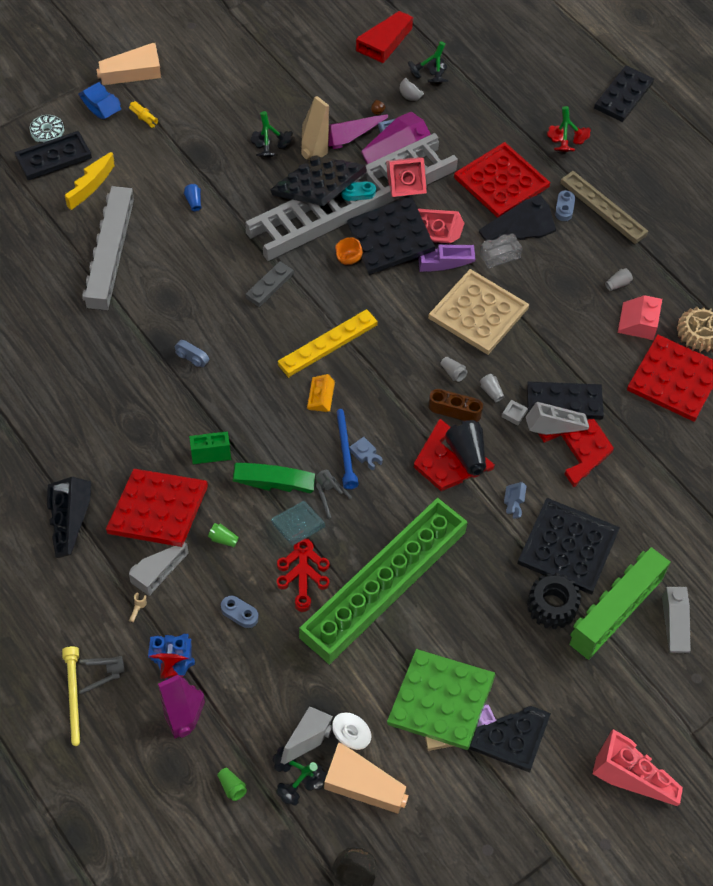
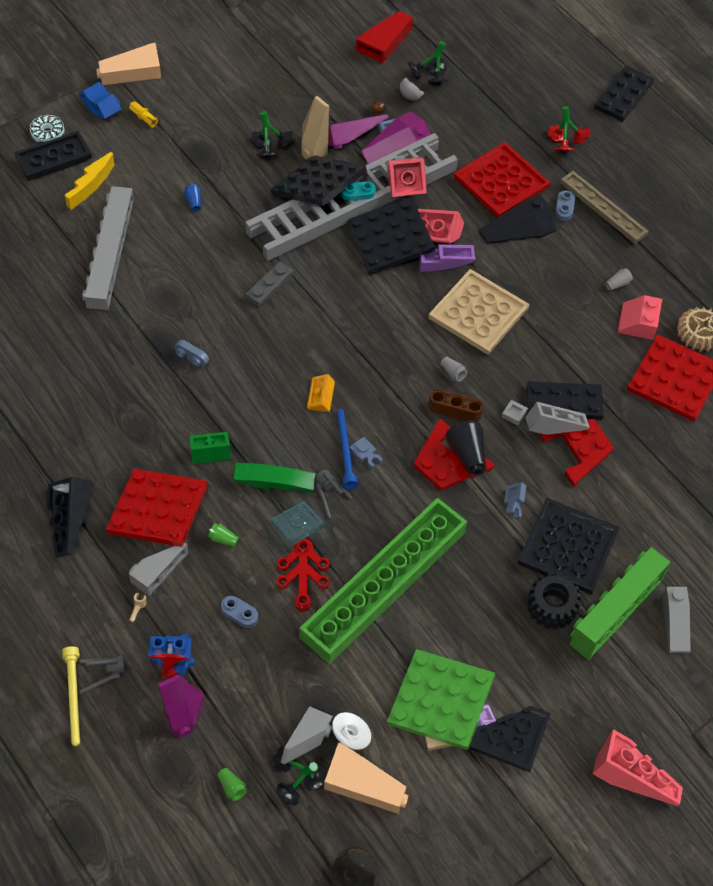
(327, 343): yellow plate -> none
(348, 251): orange hair -> none
(491, 387): light grey cone -> none
(500, 250): clear brick -> none

